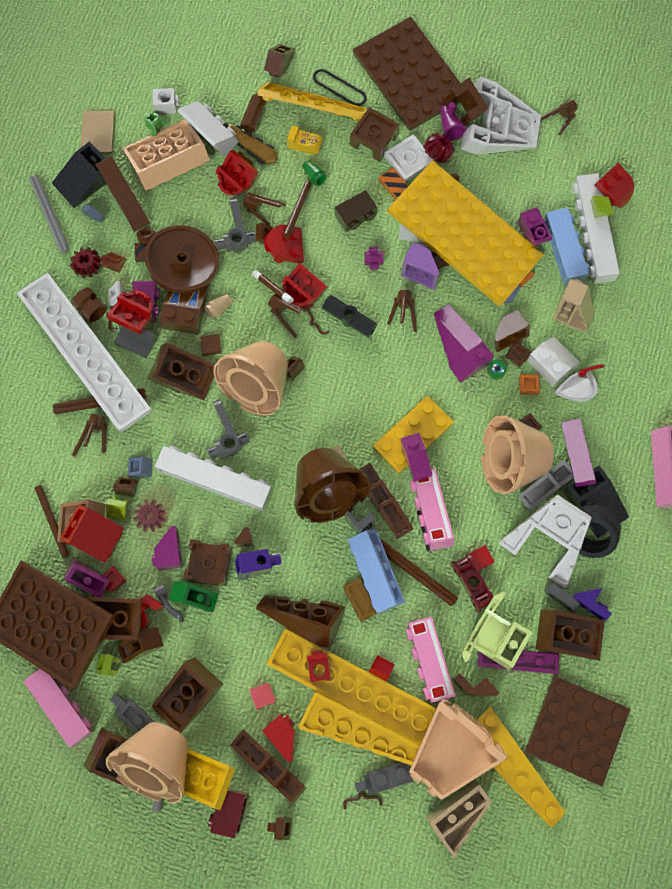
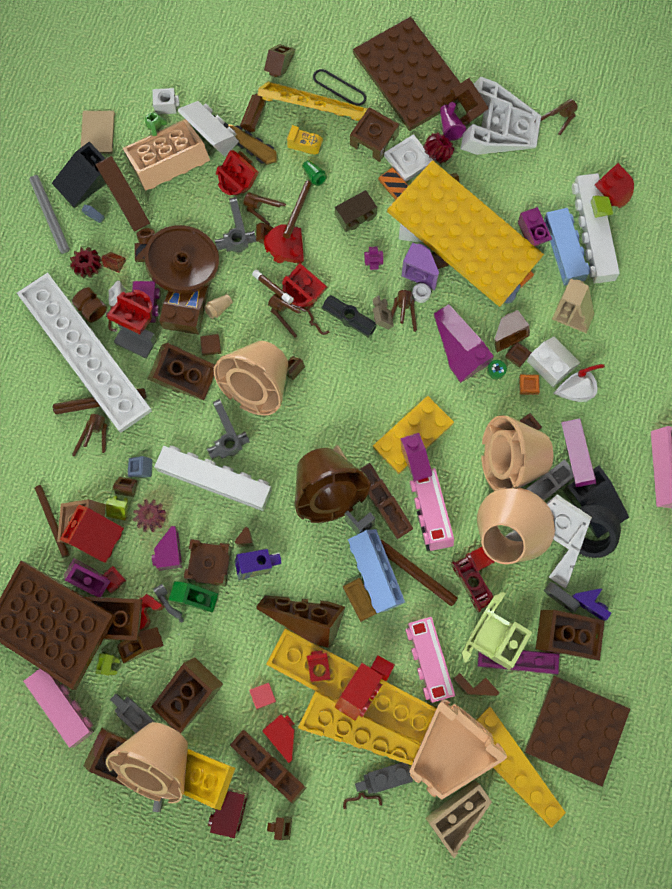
(361, 688): none -> red brick
(381, 314): none -> dark tan plate
(421, 292): none -> white tile
(523, 513): none -> light nougat cone

